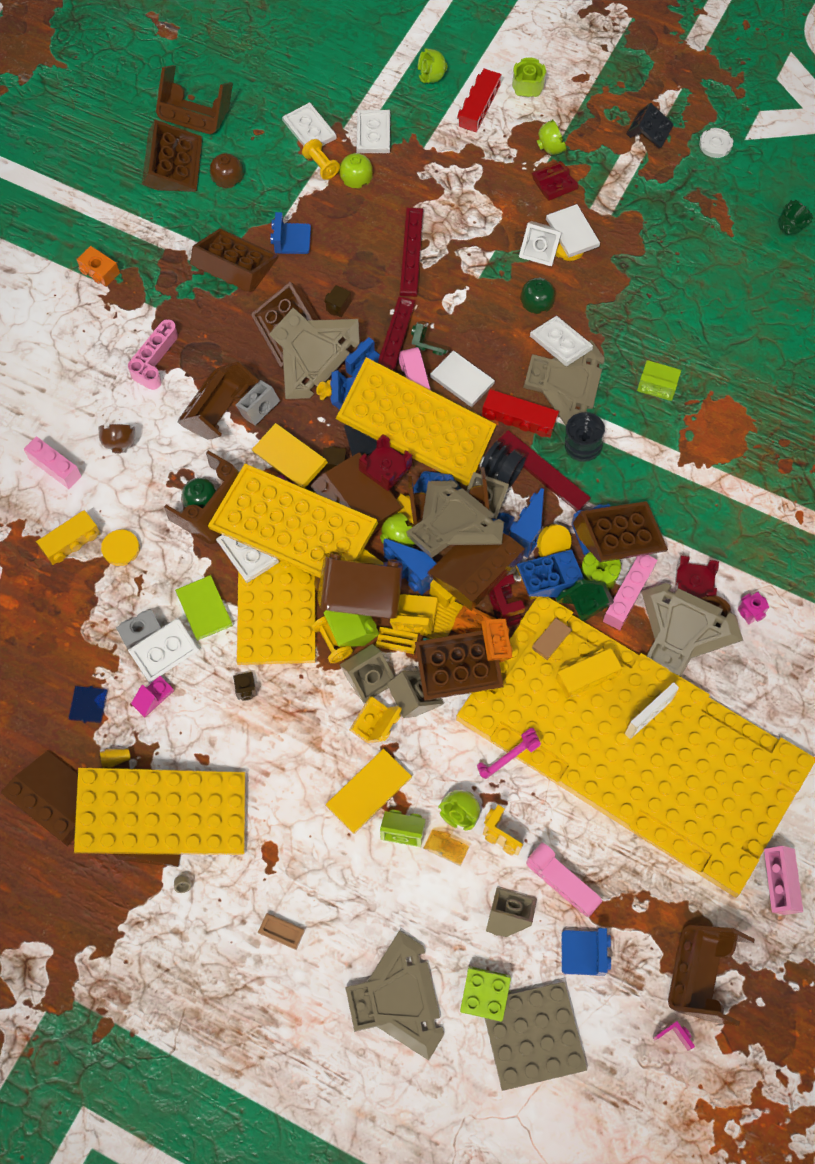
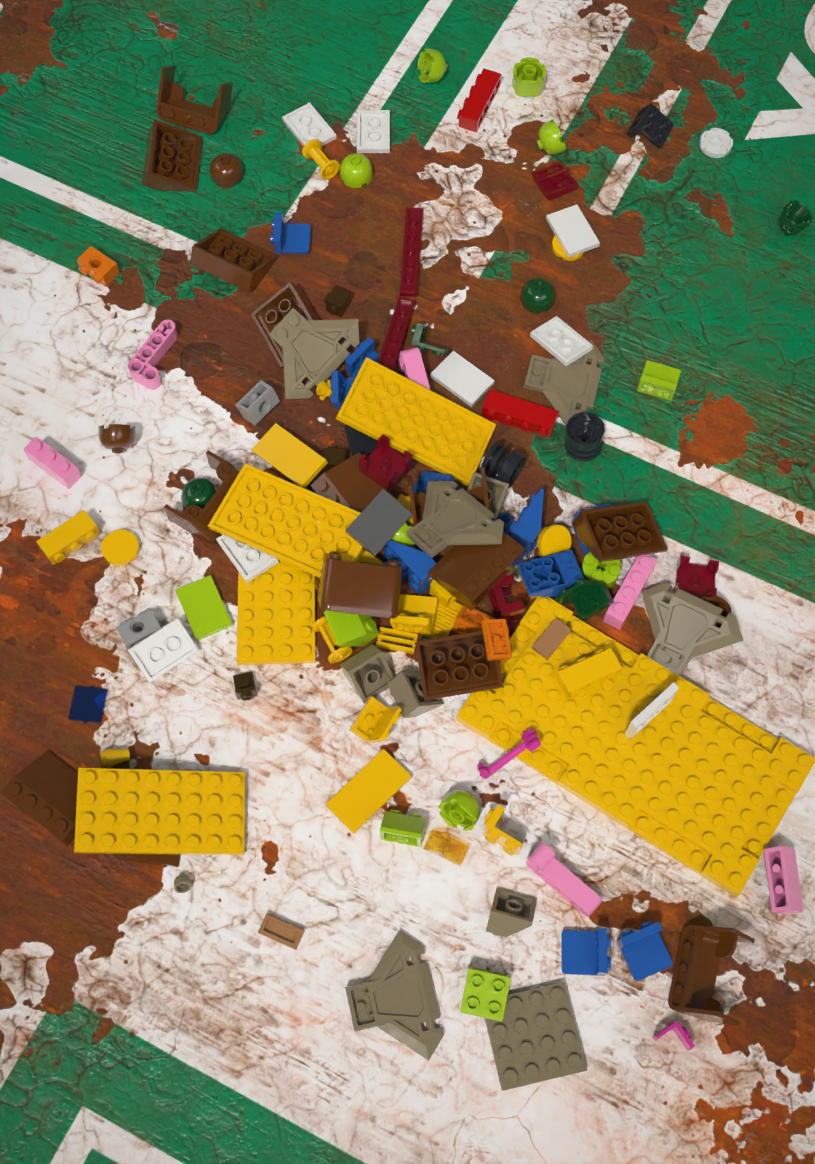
(149, 698): dark pink slope -> none
(215, 398): reddish brown windscreen -> none
(378, 522): none -> dark grey tile
(540, 243): white slope -> none
(547, 474): dark red tile -> none
(644, 951): none -> blue bracket
(753, 607): dark pink brick -> none

